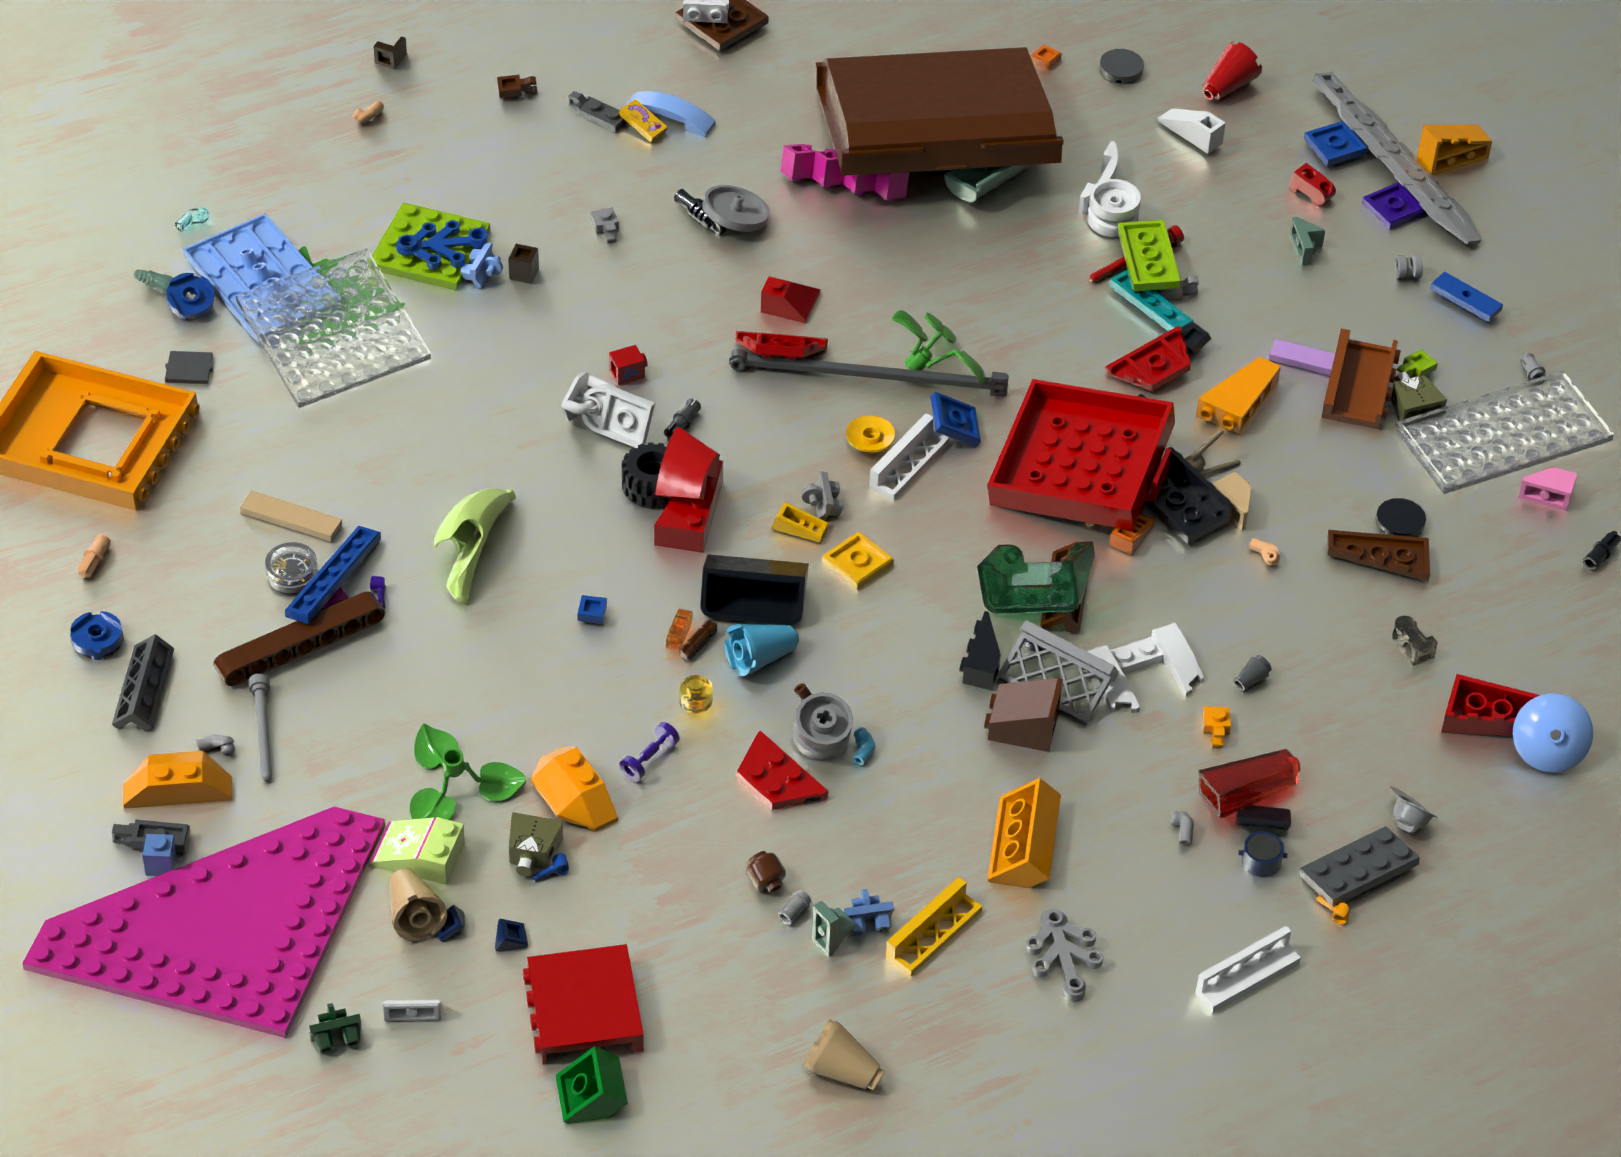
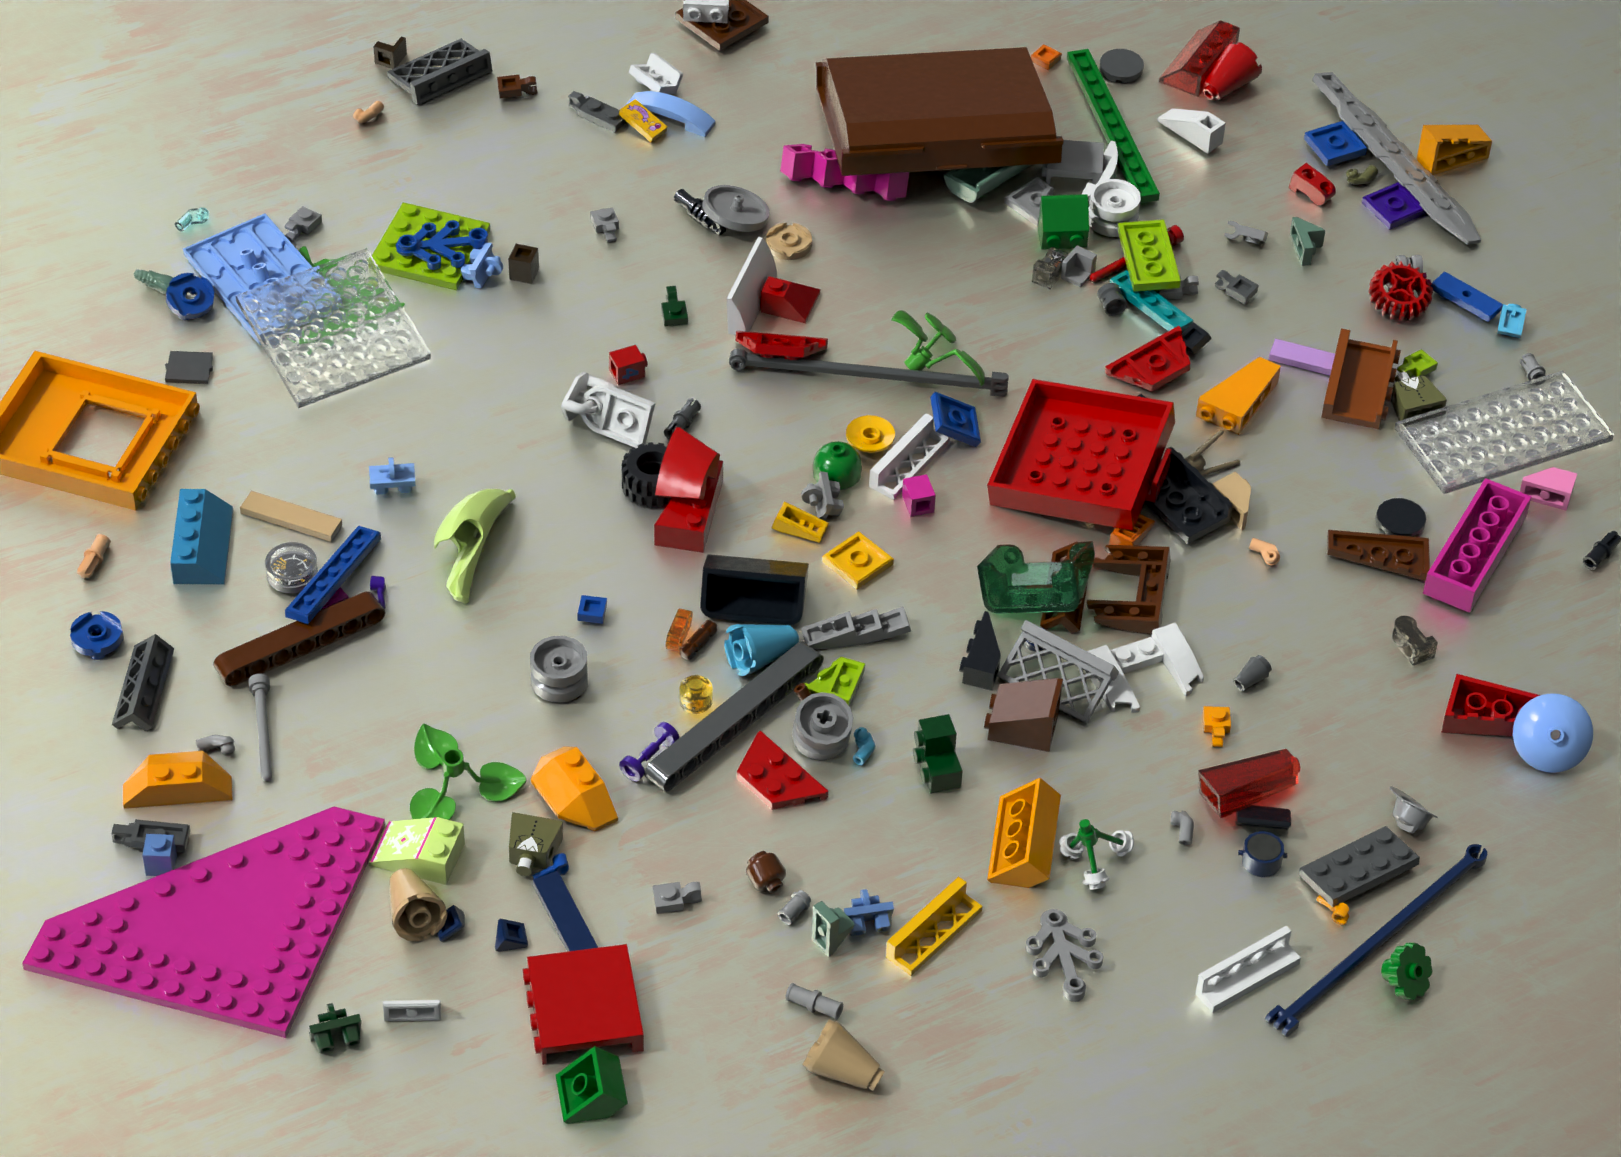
(201, 538): none -> dark azure slope
(302, 221): none -> light grey plate
(392, 476): none -> light blue hips
(445, 78): none -> dark grey fence
(559, 669): none -> light grey wheel
(563, 912): none -> dark blue tile
(657, 75): none -> white bracket
(671, 896): none -> light grey plate
(673, 311): none -> dark green plate
(733, 716): none -> dark grey beam
(745, 295): none -> white slope
(789, 241): none -> tan tile
(814, 1001): none -> light grey pin
(839, 679): none -> lime wing
(840, 462): none -> green cylinder
(857, 630): none -> light grey slope
(918, 495): none -> dark pink brick
(937, 754): none -> dark green brick
(1028, 197): none -> light grey tile
(1050, 265): none -> clear smoke leg
(1063, 221): none -> green slope
(1074, 844): none -> plant
(1078, 266): none -> light grey panel
(1079, 160): none -> light grey panel
(1112, 123): none -> green plate
(1112, 299): none -> dark grey wheel
(1152, 567): none -> reddish brown wedge
(1198, 57): none -> clear red slope
(1238, 288): none -> dark grey plate
(1252, 235): none -> light grey plate
(1289, 1015): none -> dark blue hinge
(1361, 178): none -> olive arm
(1401, 283): none -> red gear
(1408, 971): none -> green plant
(1477, 545): none -> dark pink brick
(1511, 320): none -> medium azure bracket

